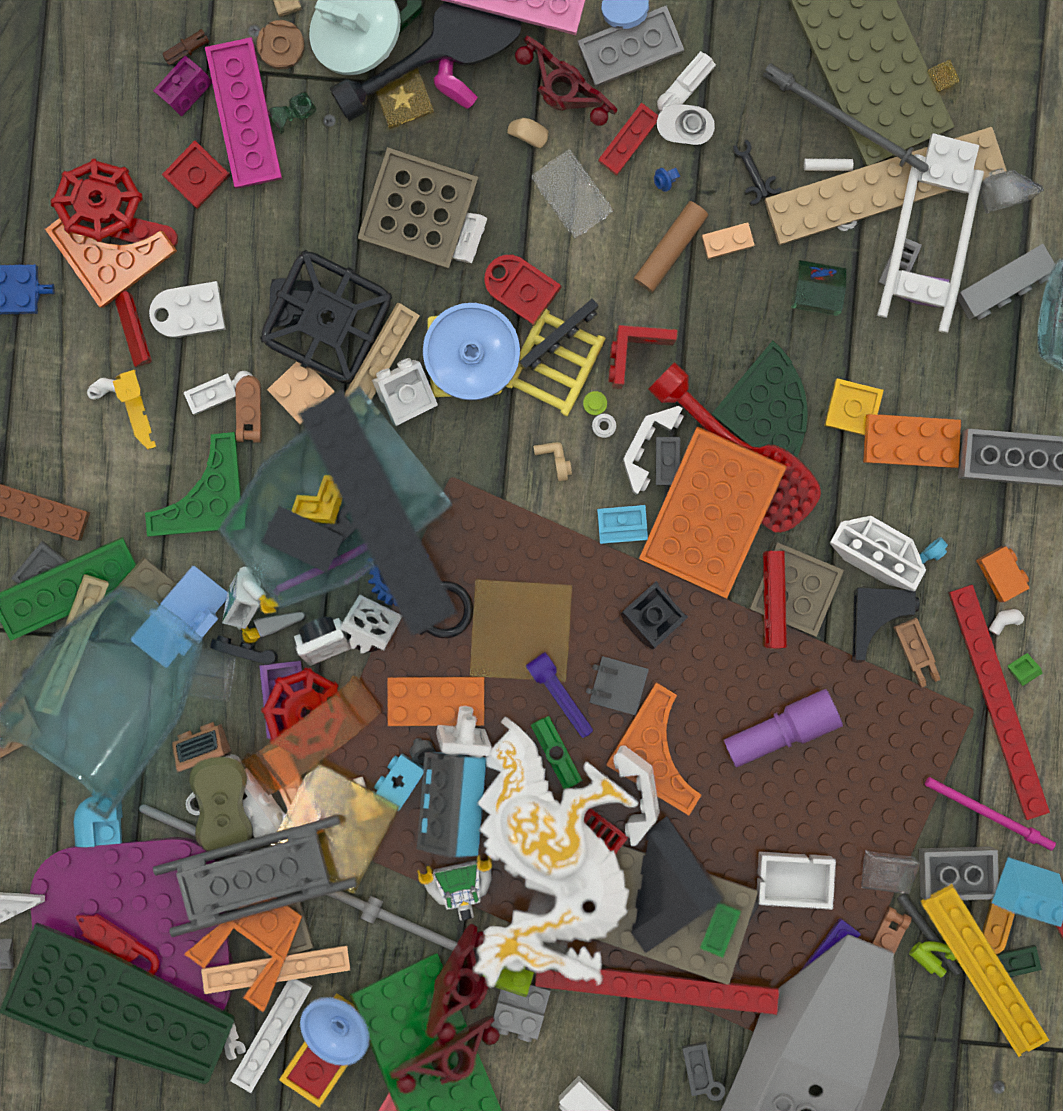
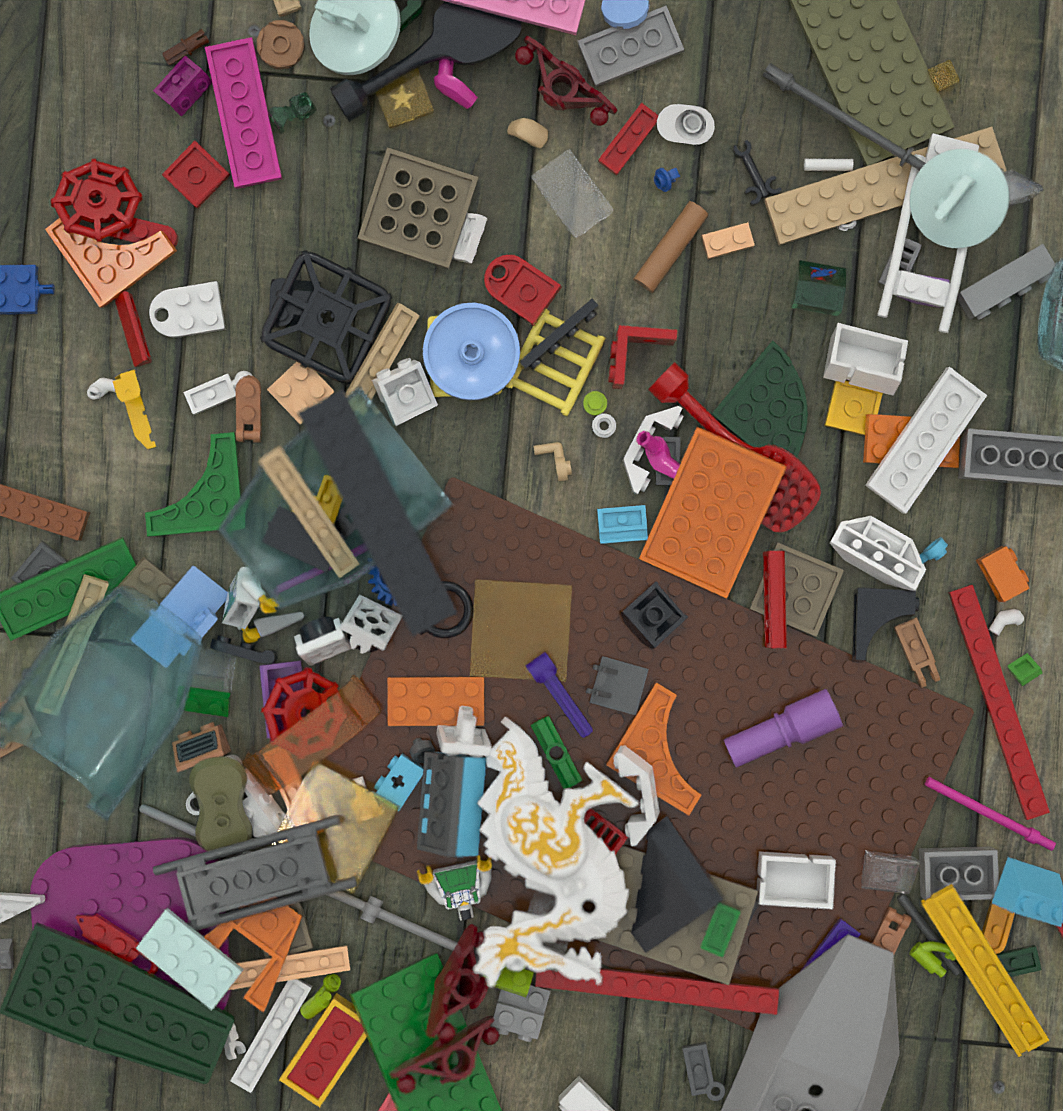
(94, 830): medium azure brick -> none
(189, 959): none -> light aqua plate
(208, 702): none -> green plate
(308, 511): none -> tan plate
(322, 998): none -> lime plant
(334, 1031): light blue dish -> none
(658, 454): none -> dark pink arm
(687, 81): white piece -> none
(865, 359): none -> white piece
(926, 440): none -> white plate
(959, 198): none -> light aqua bracket

